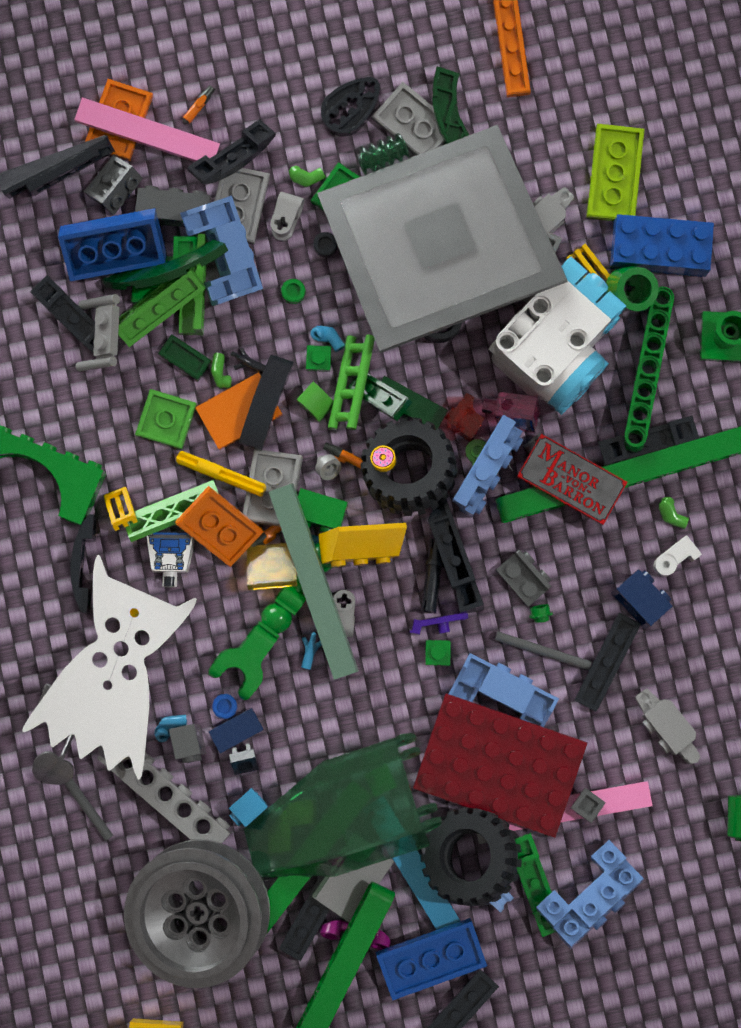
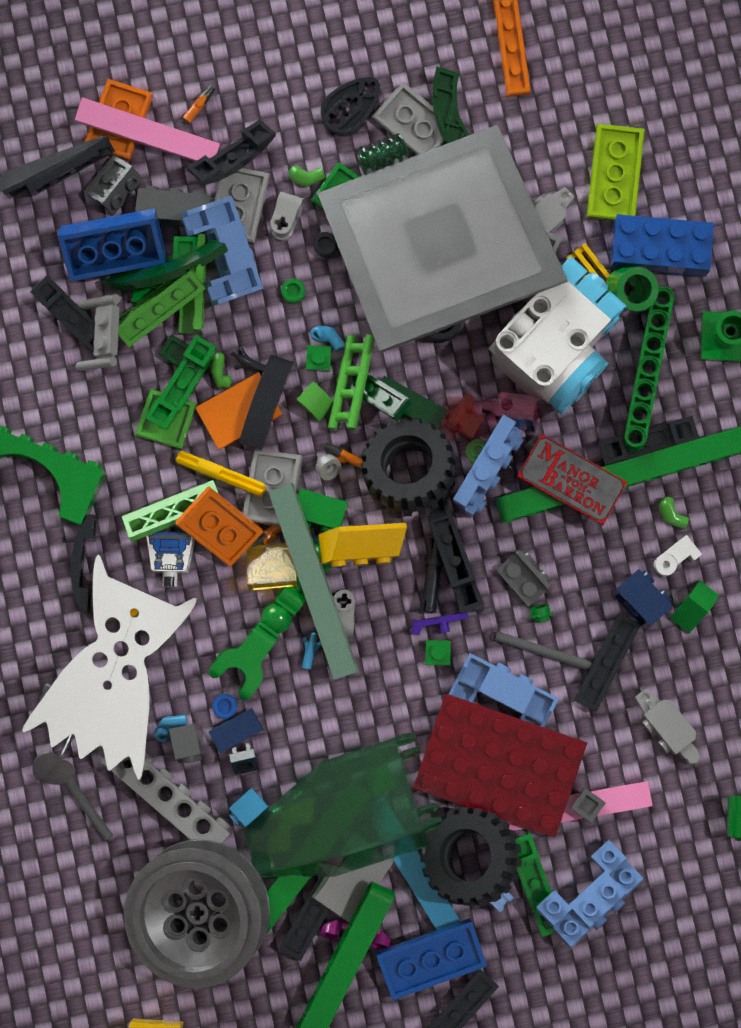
(124, 519): yellow tile -> none
(182, 383): none -> green slope
(383, 458): tile -> none
(694, 607): none -> green slope

